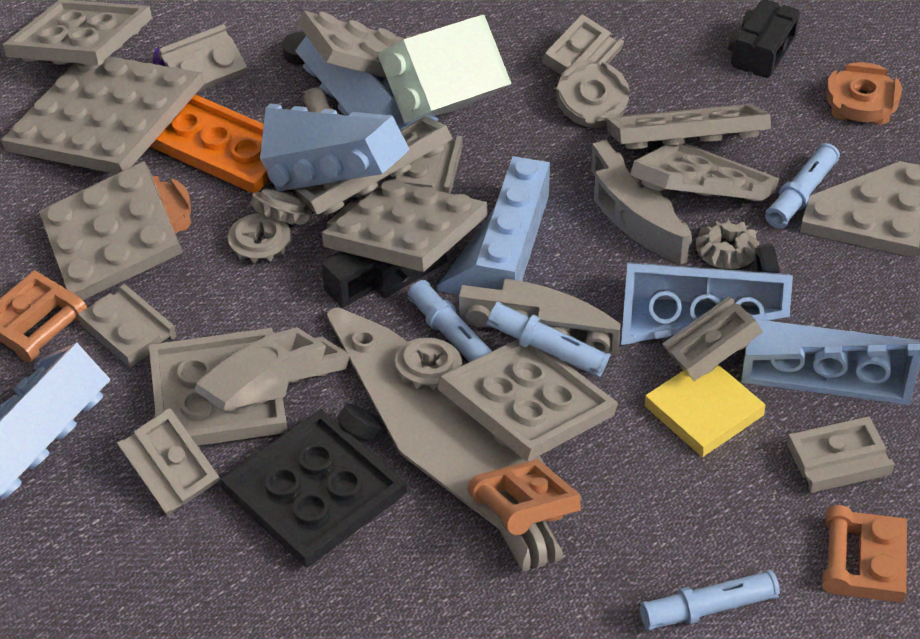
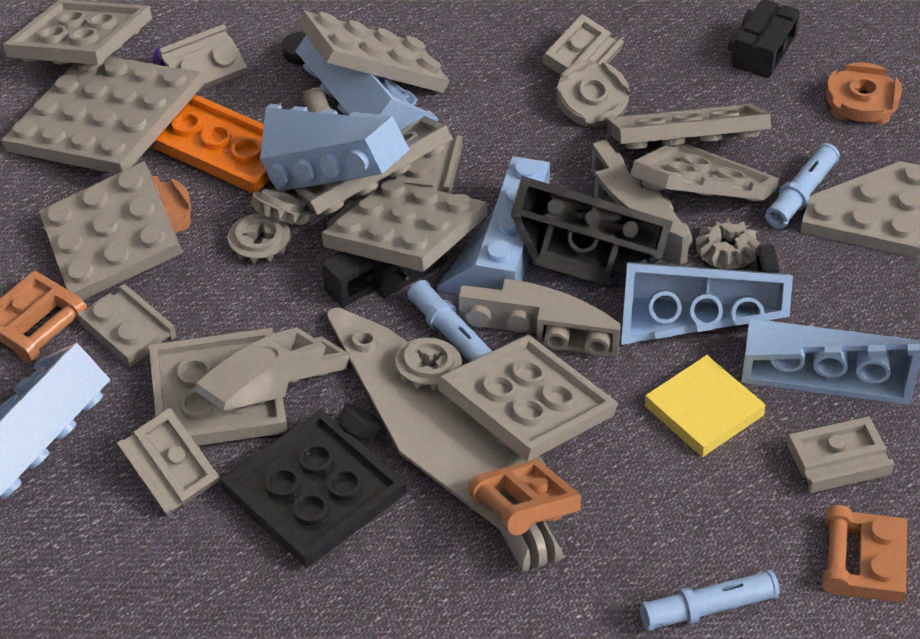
(444, 69): light aqua slope -> none
(534, 333): light blue pin -> none
(585, 233): none -> black wedge
(712, 338): light grey plate -> none

